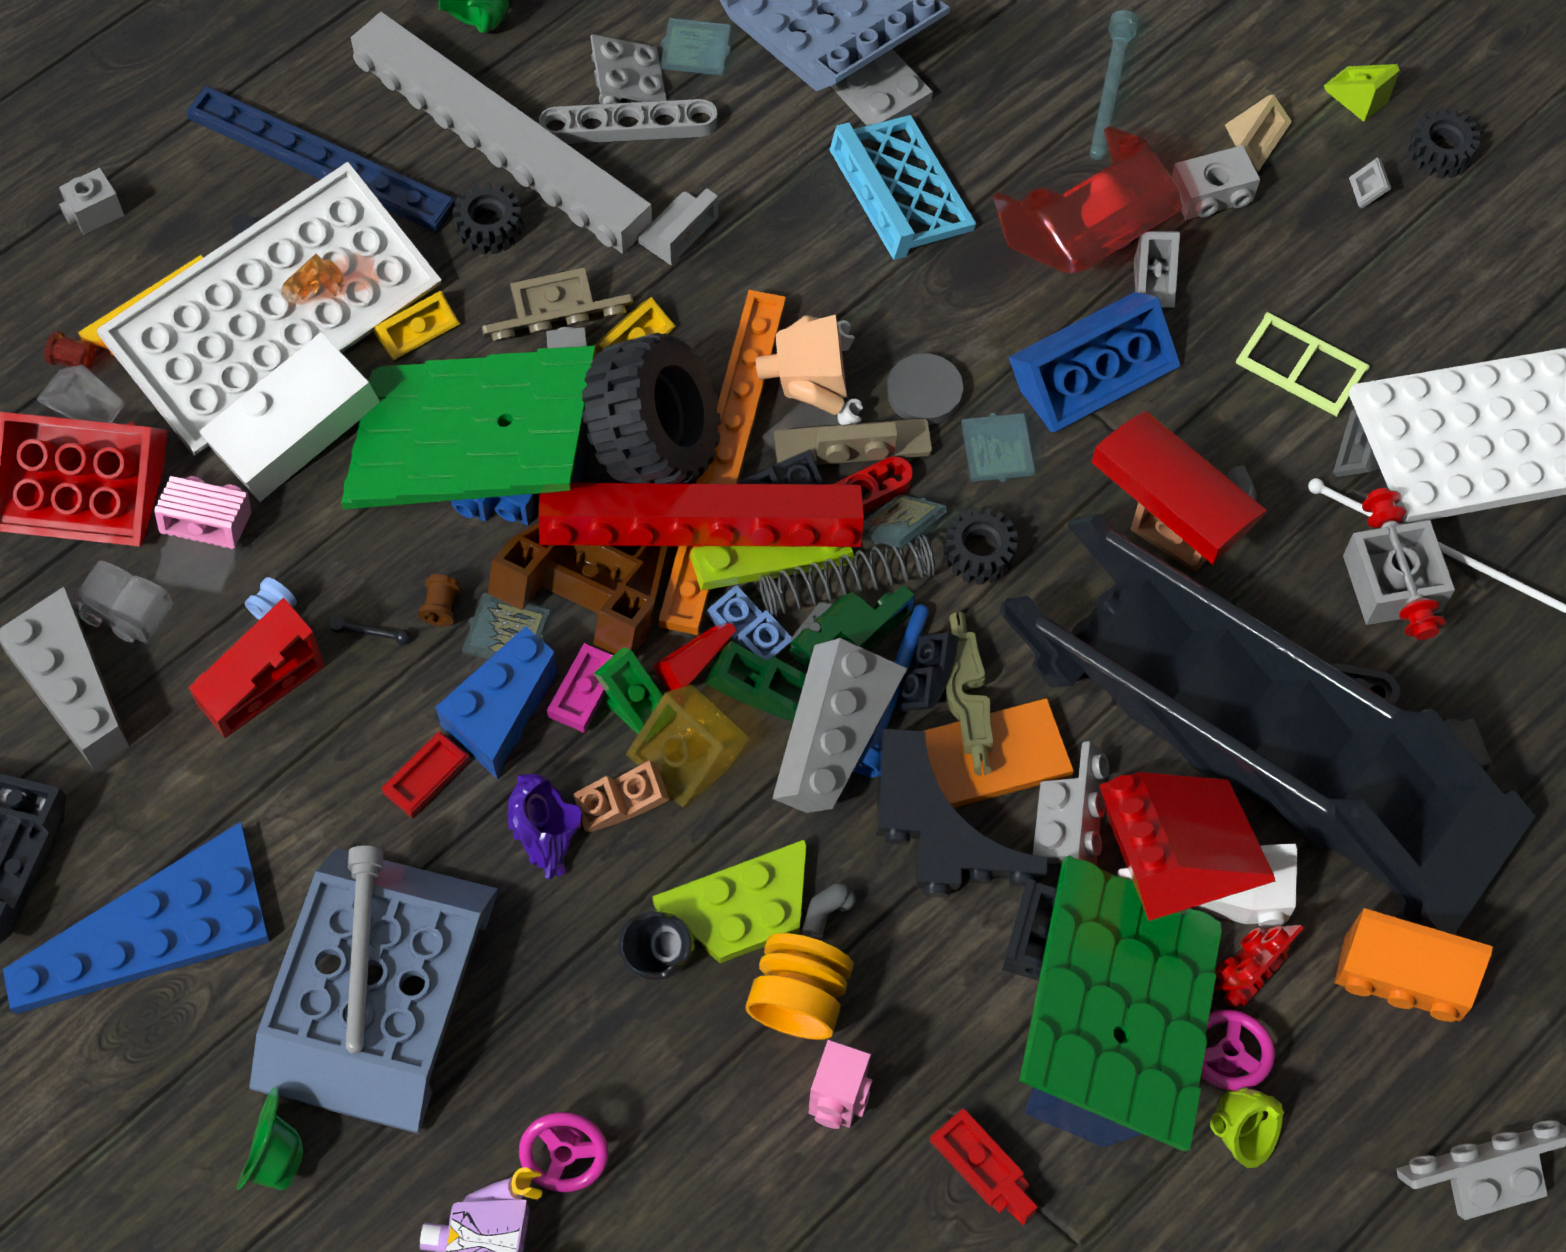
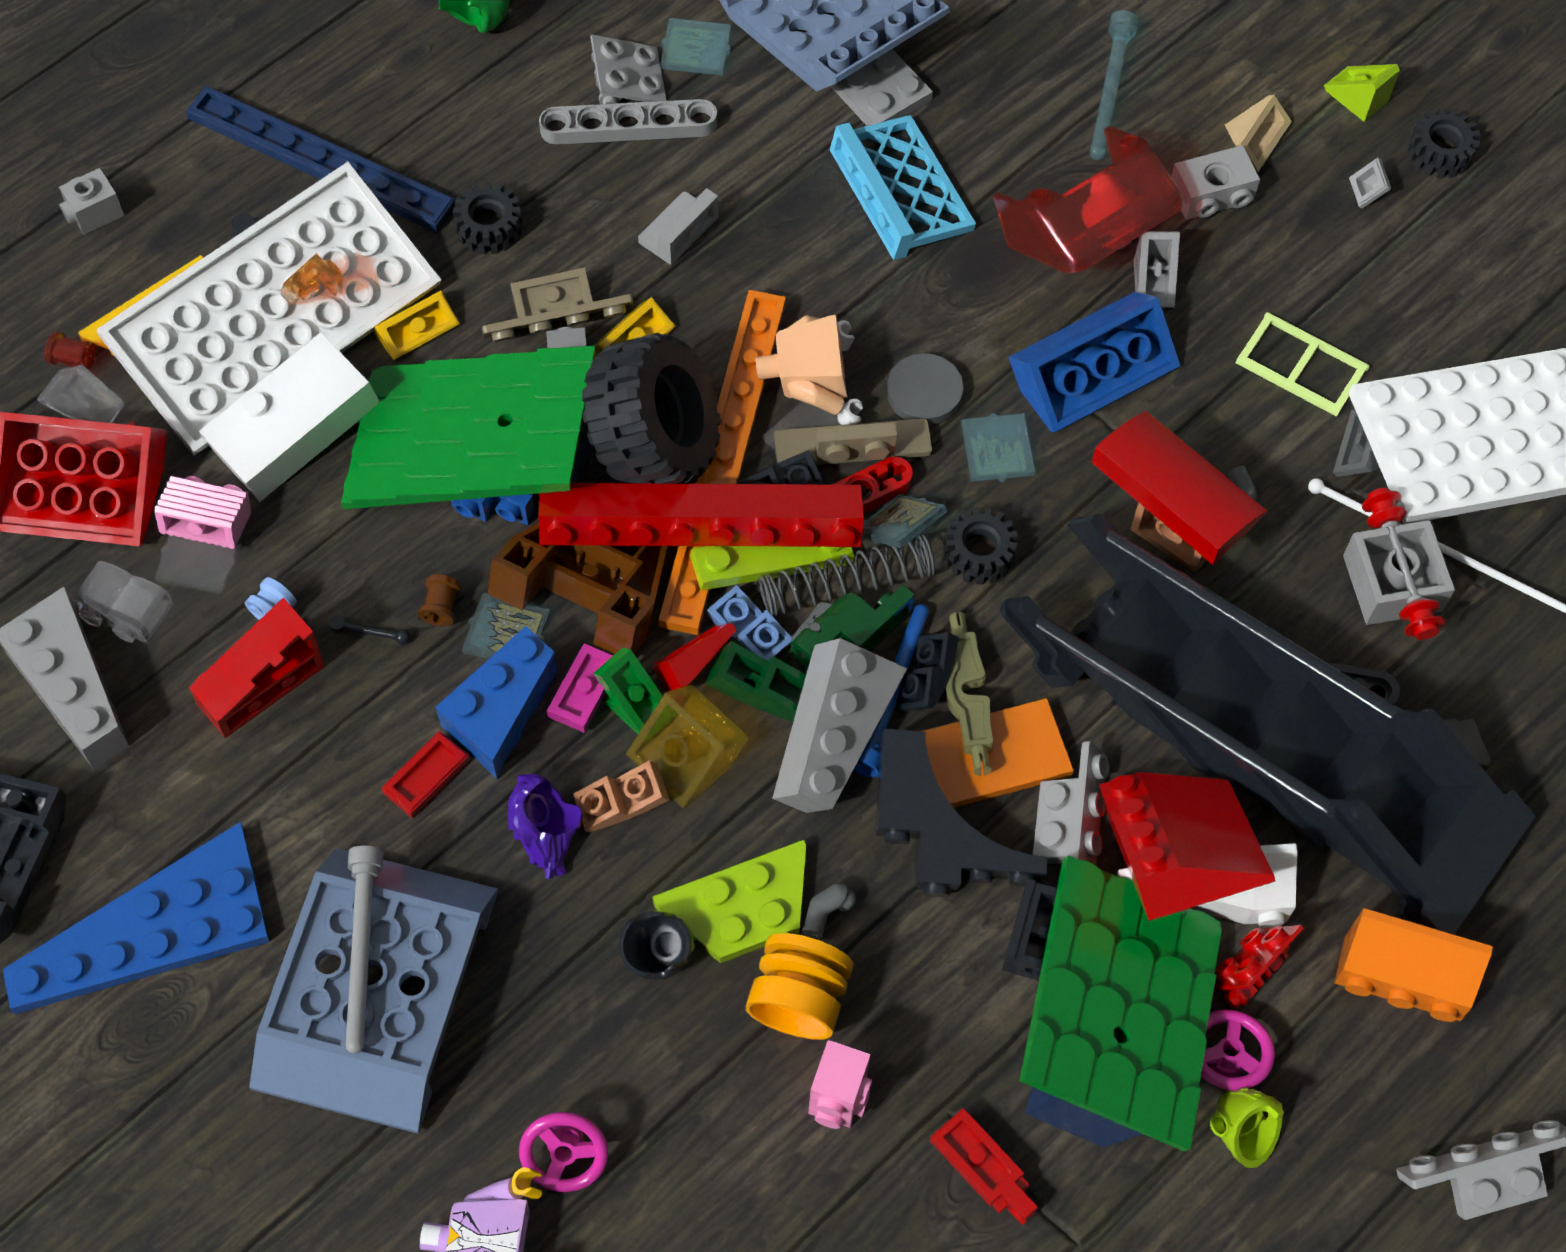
(274, 1150): green piece -> none
(502, 133): light grey brick -> none

